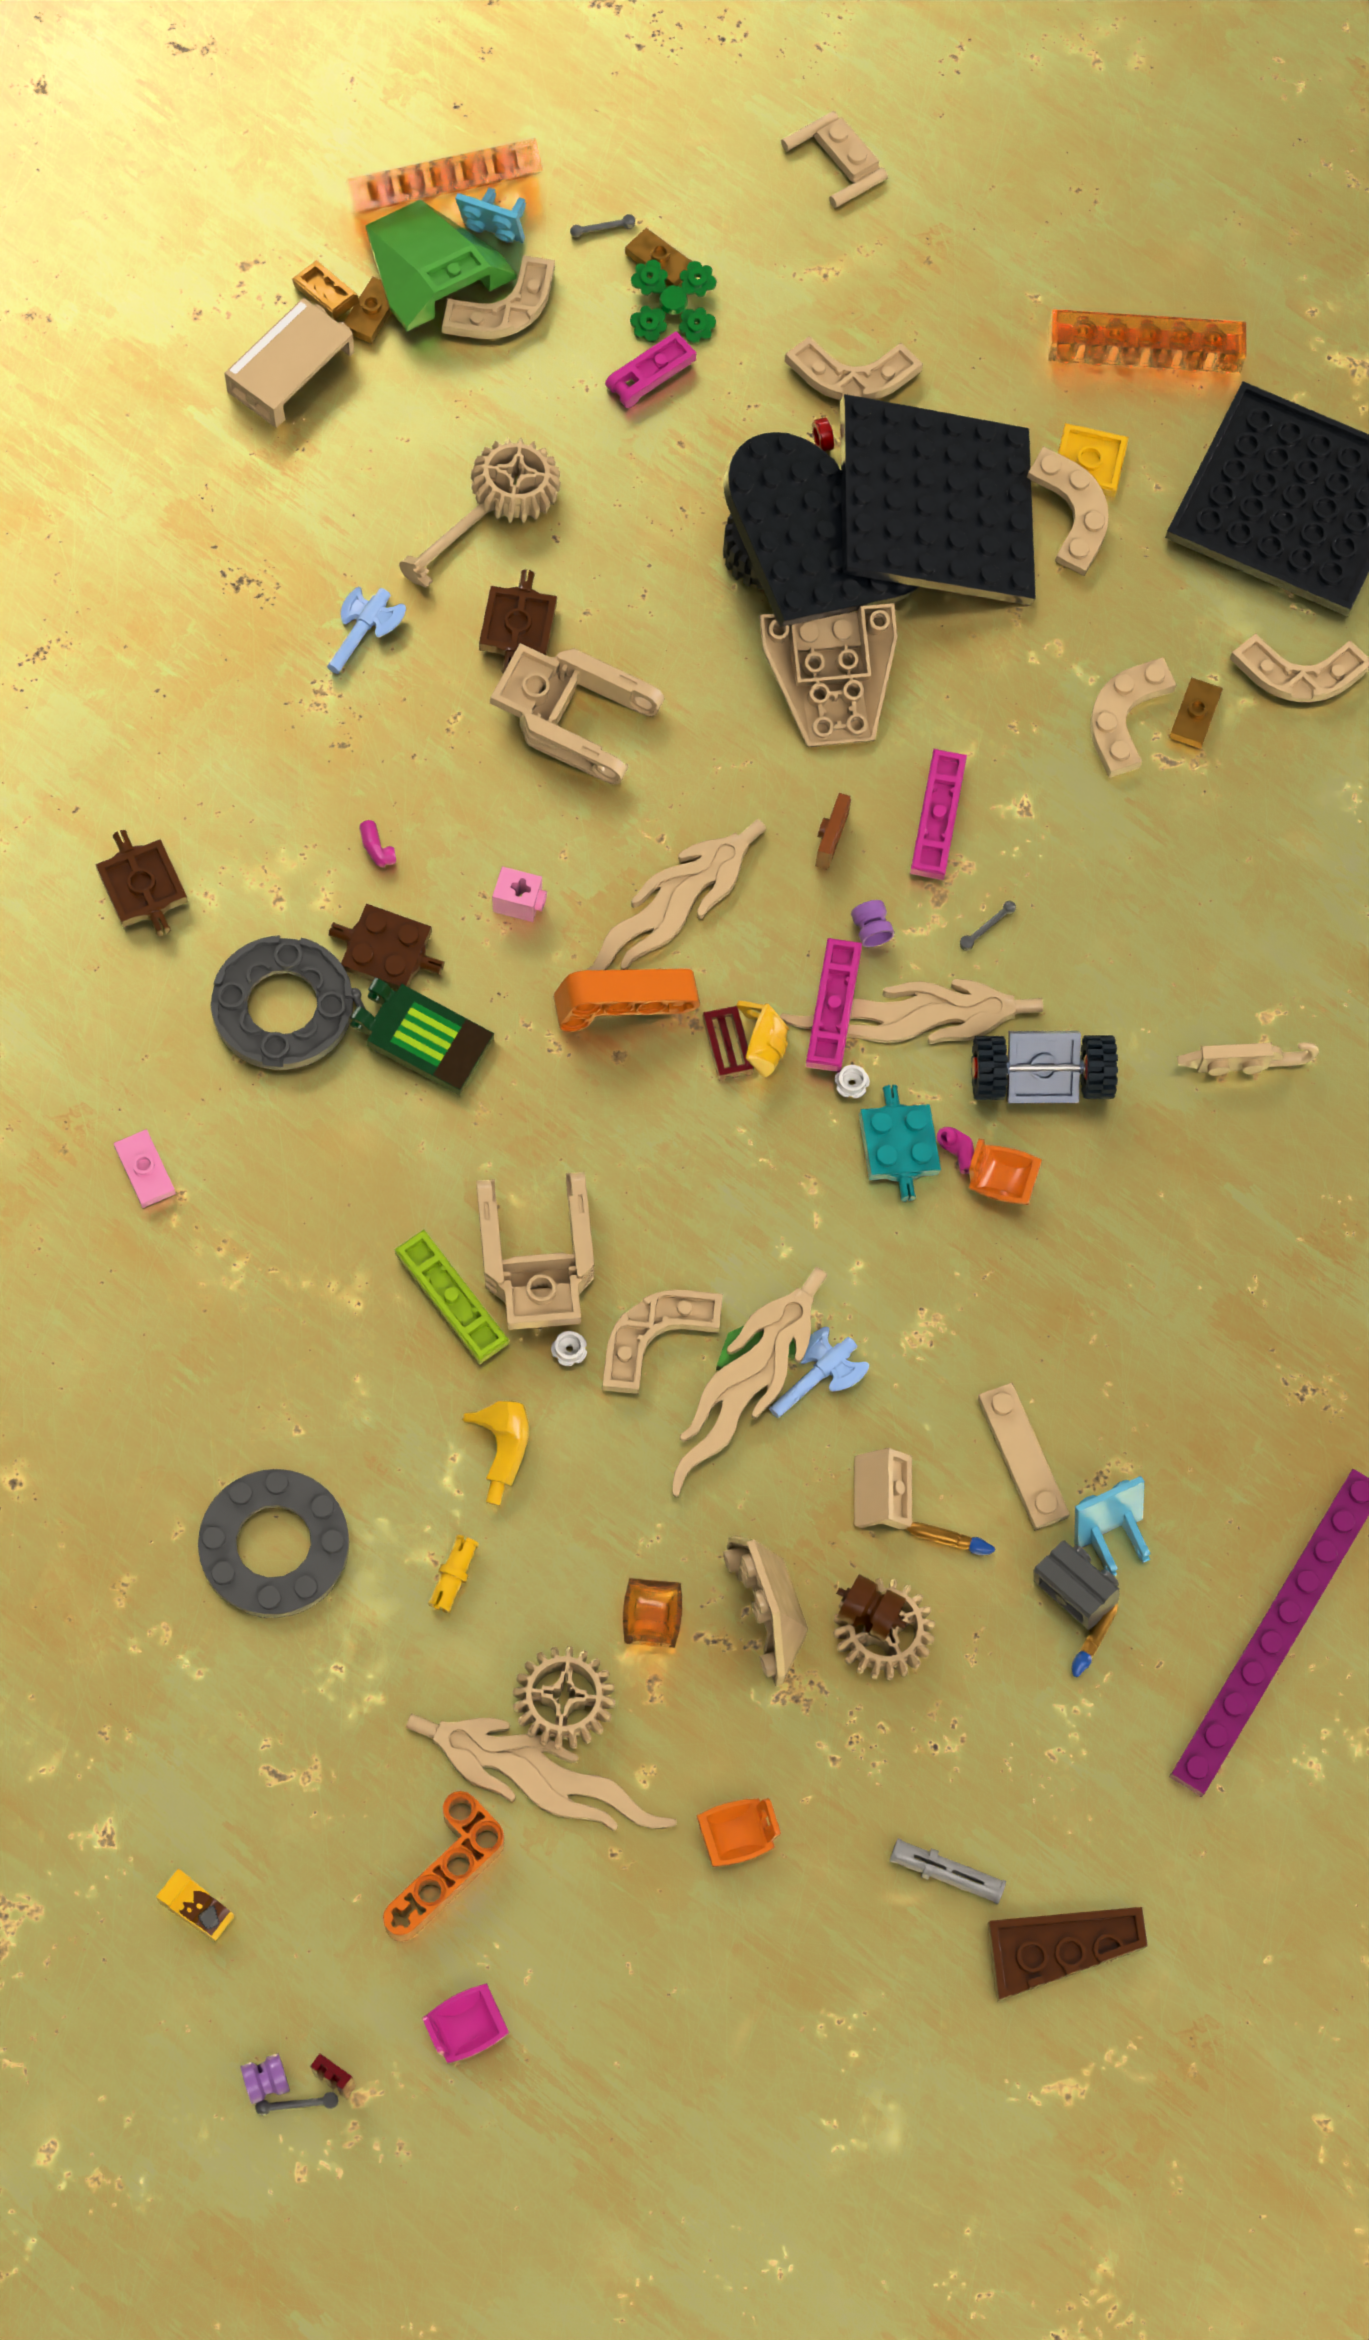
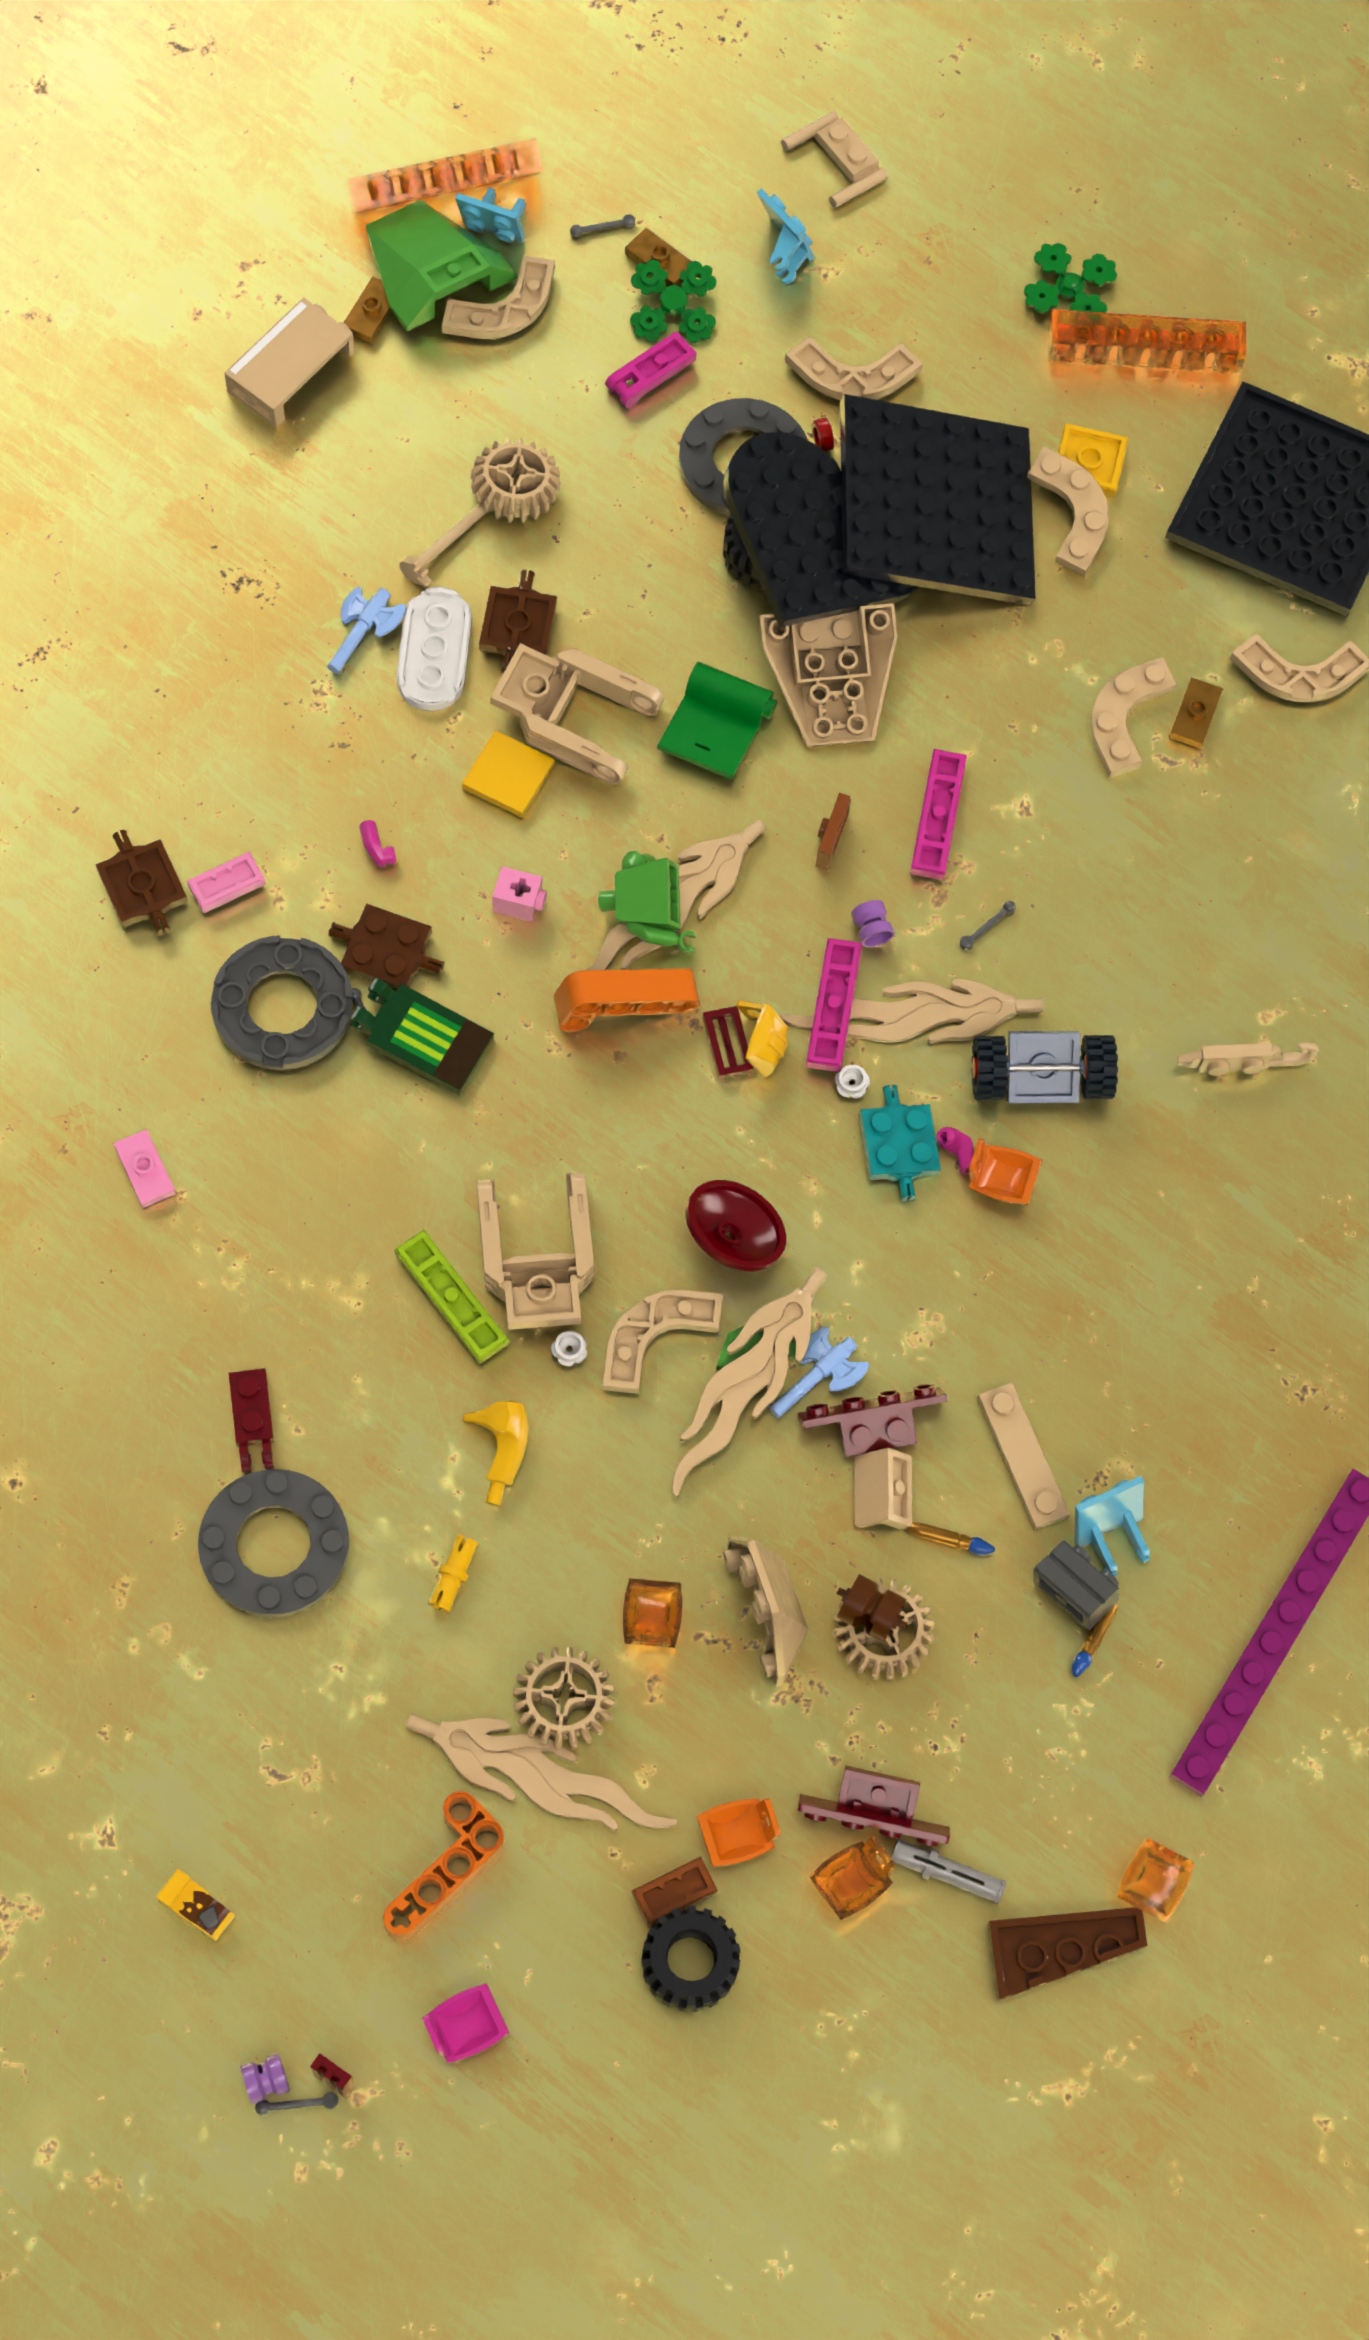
(226, 882): none -> bright pink plate
(251, 1415): none -> dark red hinge
(325, 290): pearl gold plate -> none
(434, 649): none -> white tile
(508, 774): none -> yellow tile
(647, 900): none -> bright green torso
(674, 1890): none -> dark orange plate
(695, 1925): none -> black tyre
(710, 426): none -> dark grey plate
(717, 720): none -> green door
(735, 1225): none -> dark red dish
(792, 242): none -> medium azure plate
(854, 1877): none -> clear orange piece
(874, 1422): none -> bracket
(876, 1802): none -> bracket
(1068, 284): none -> green plant
(1156, 1880): none -> clear orange piece

